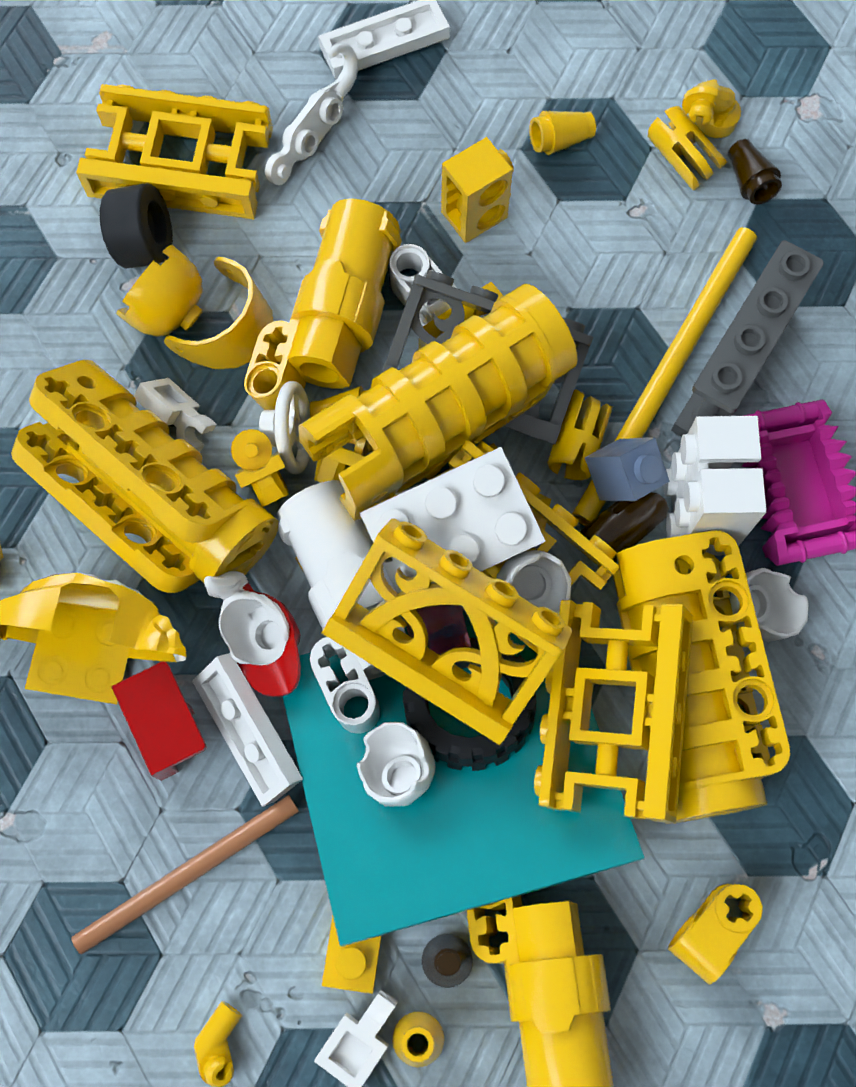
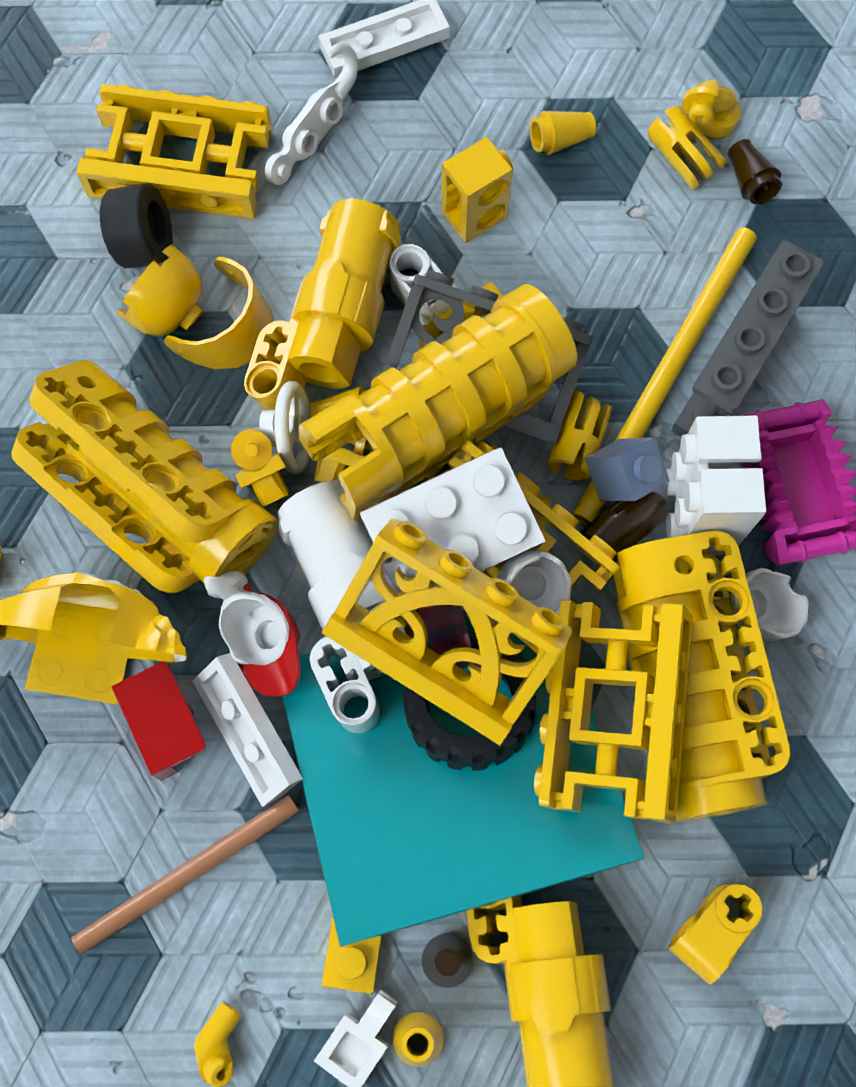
(174, 408): white plate -> none
(396, 764): white hair -> none

